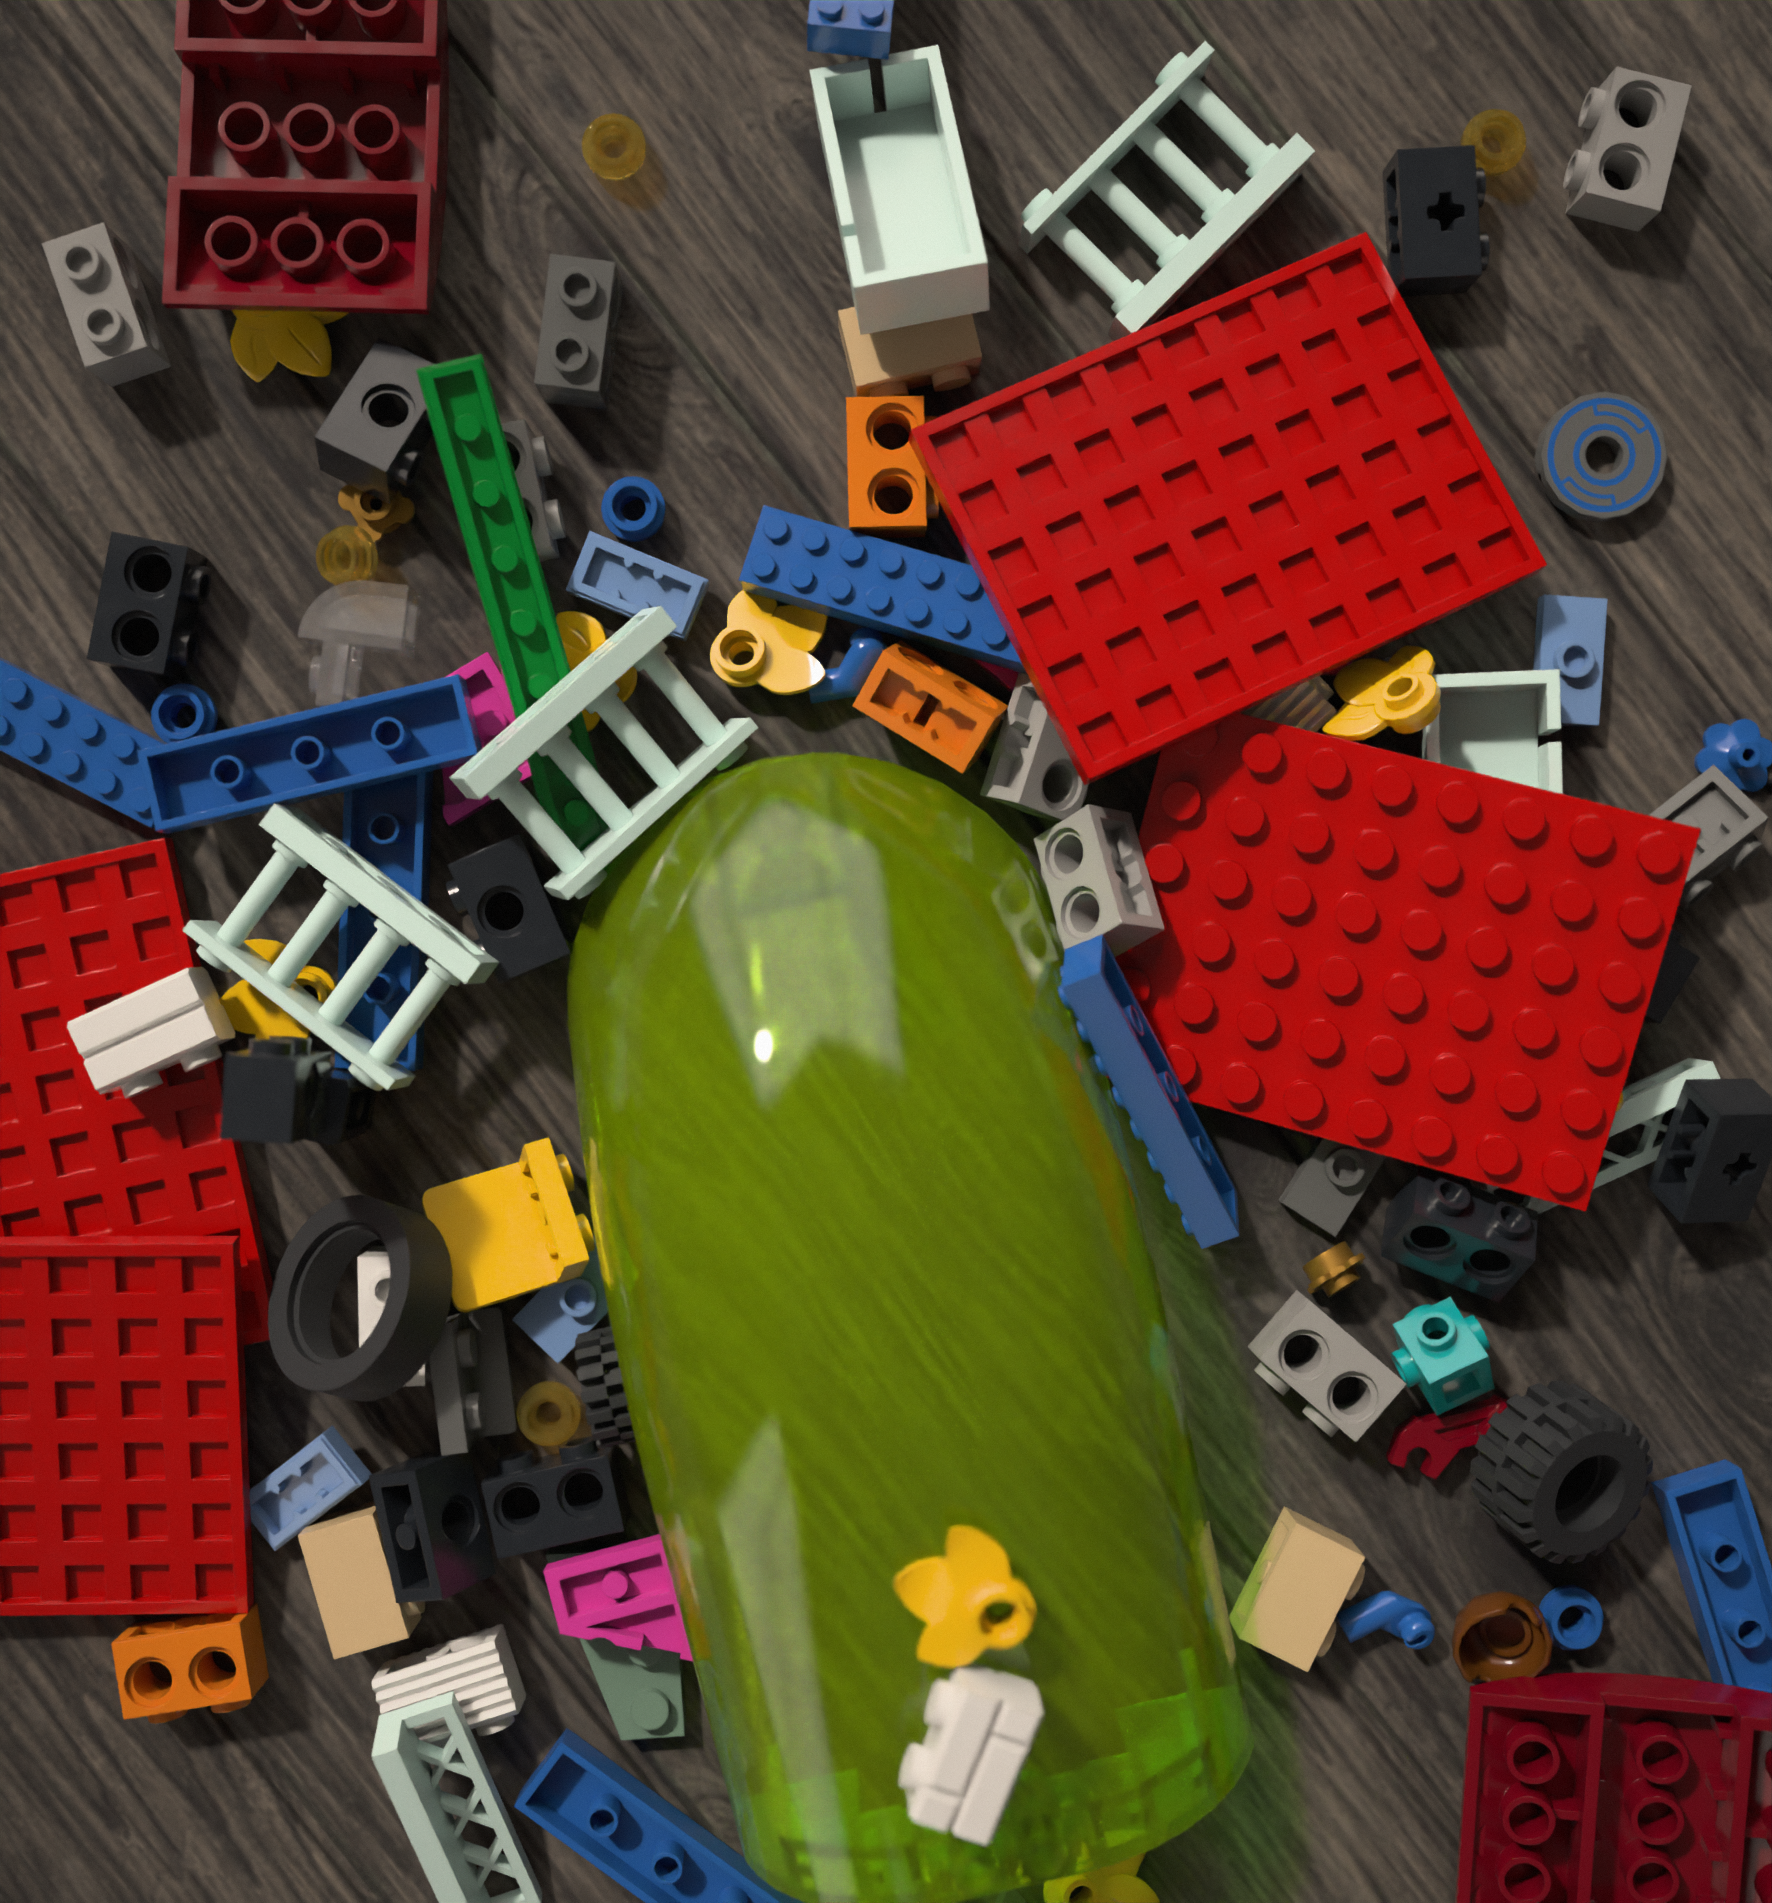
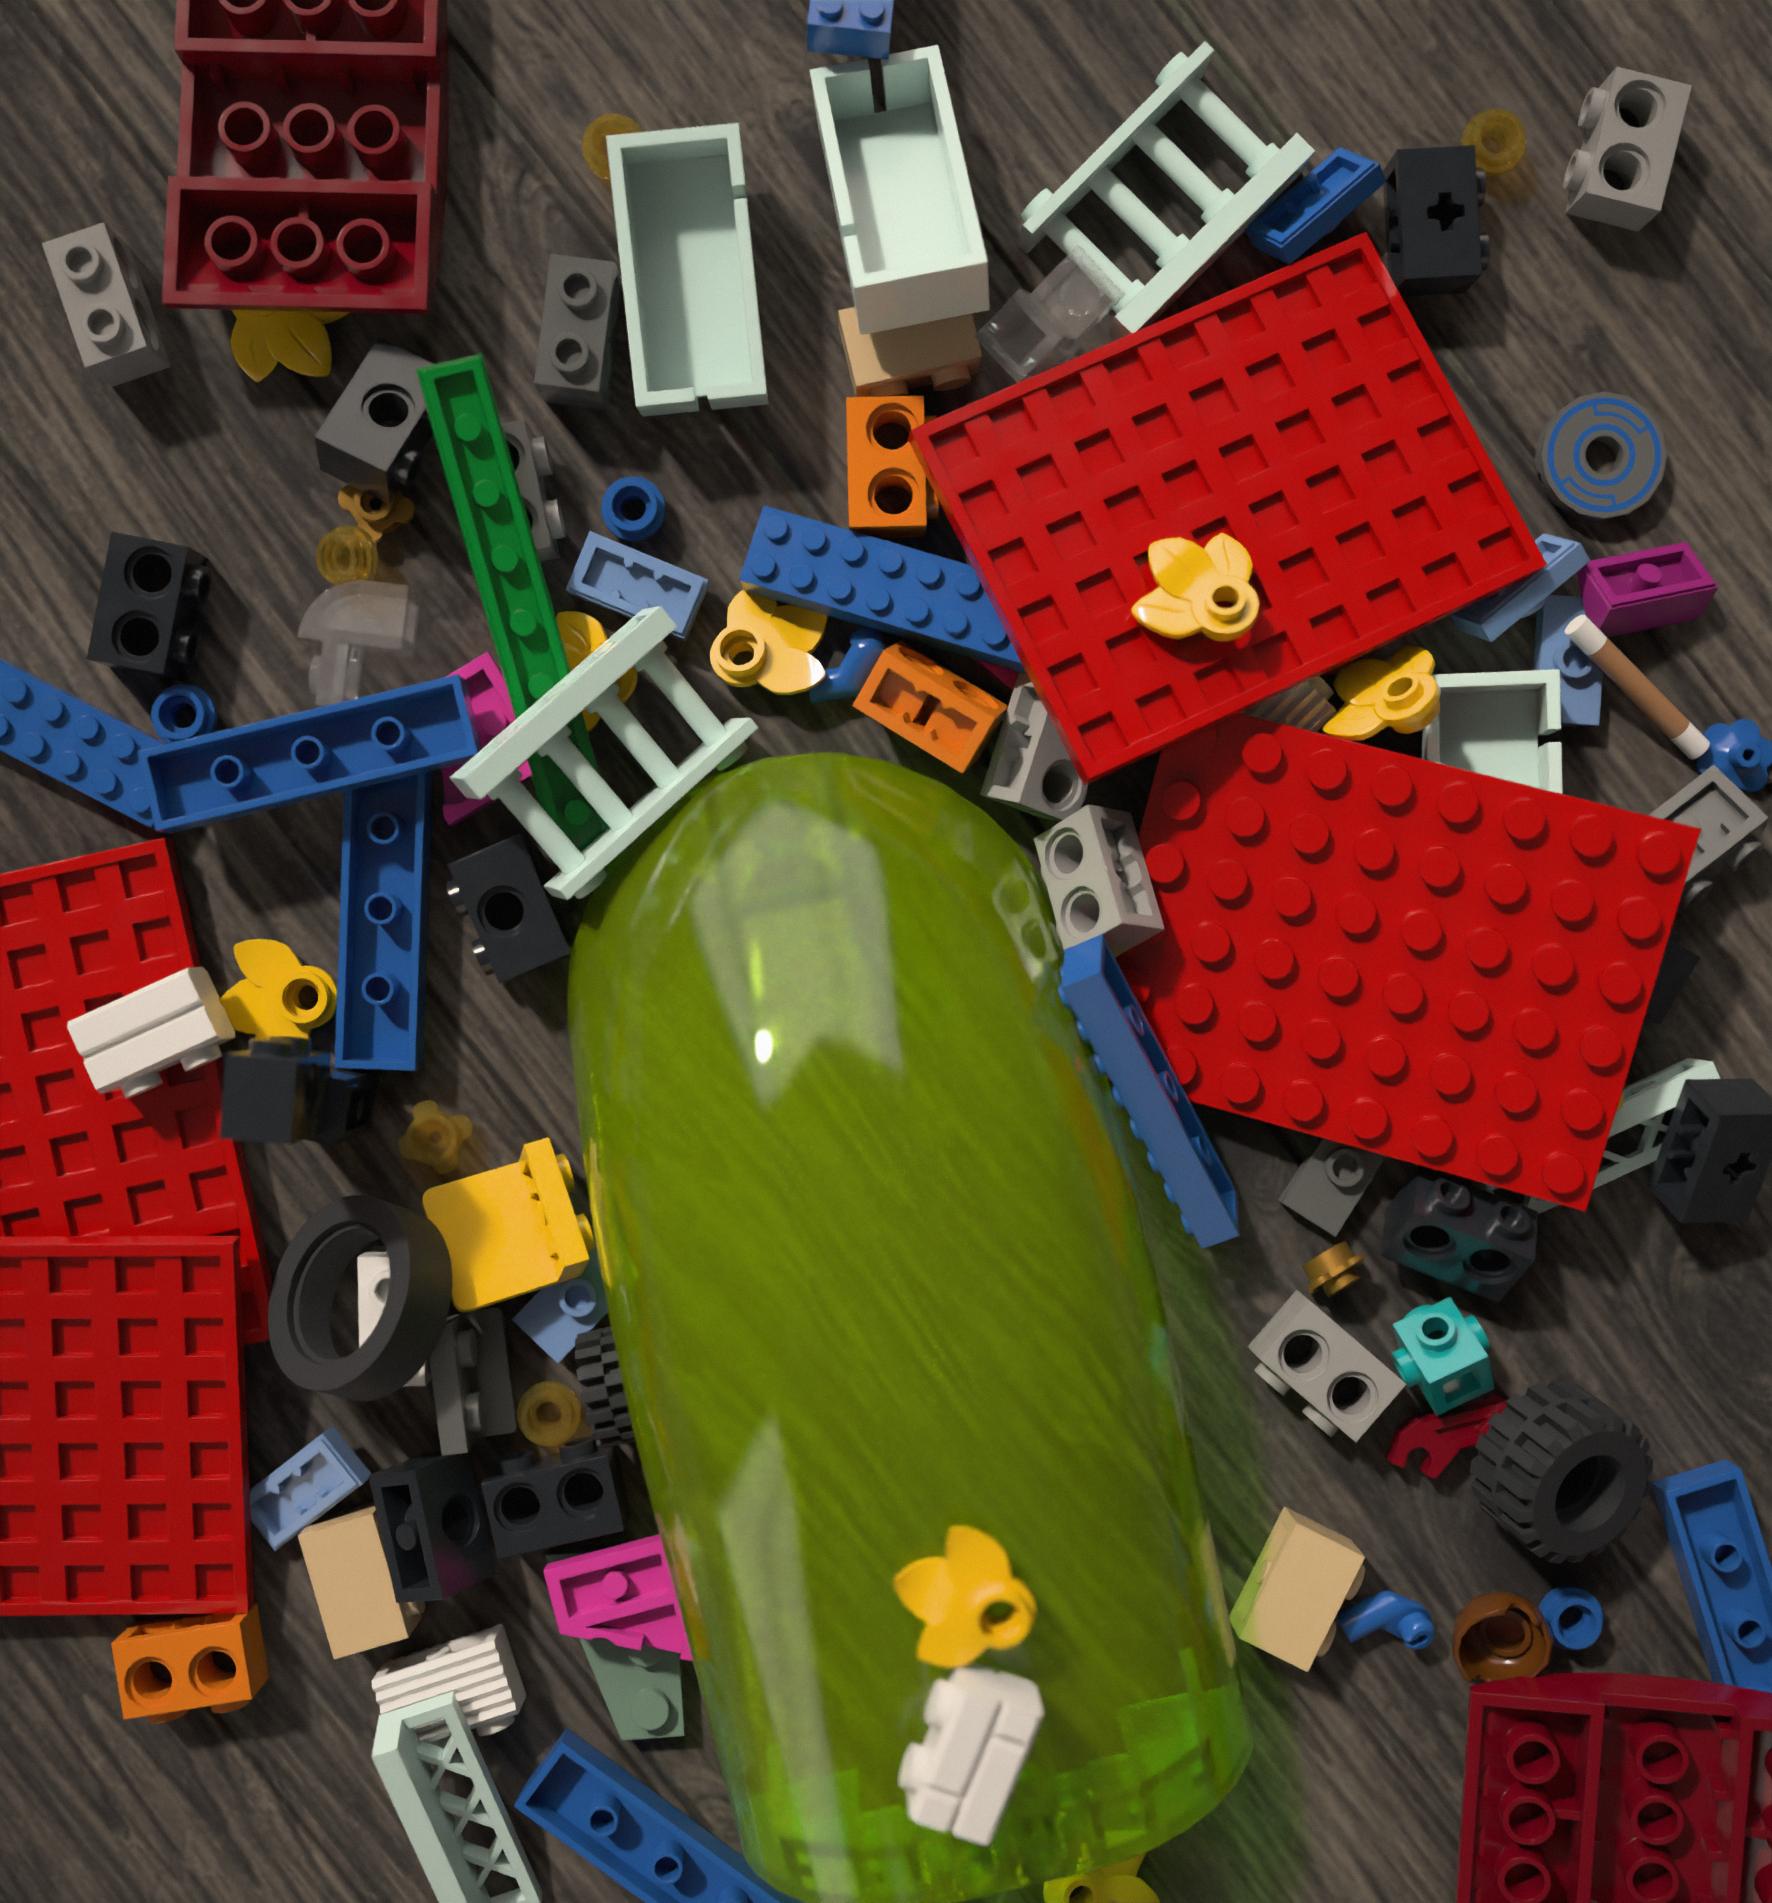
(399, 922): light aqua fence -> none
(417, 1141): none -> clear yellow plate
(687, 269): none -> light aqua piece
(1048, 324): none -> clear brick
(1190, 585): none -> yellow plate
(1315, 205): none -> blue plate
(1501, 610): none -> medium blue plate
(1637, 687): none -> medium nougat bar
(1645, 589): none -> magenta slope

